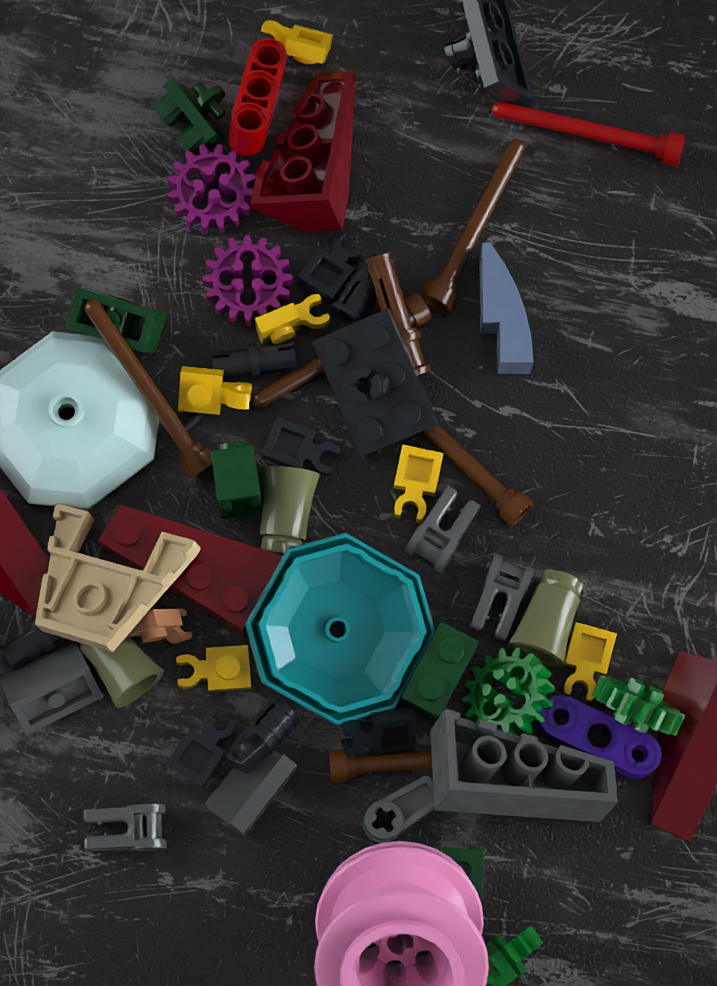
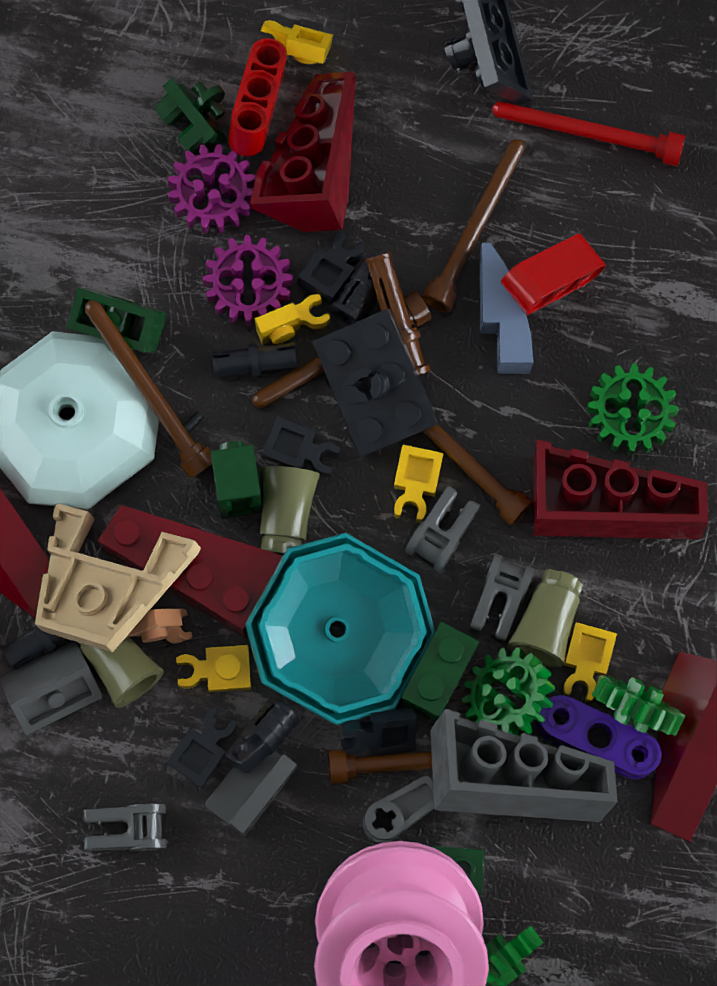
(204, 391): yellow plate -> none
(553, 273): none -> red beam
(612, 499): none -> dark red wedge
(615, 392): none -> green gear

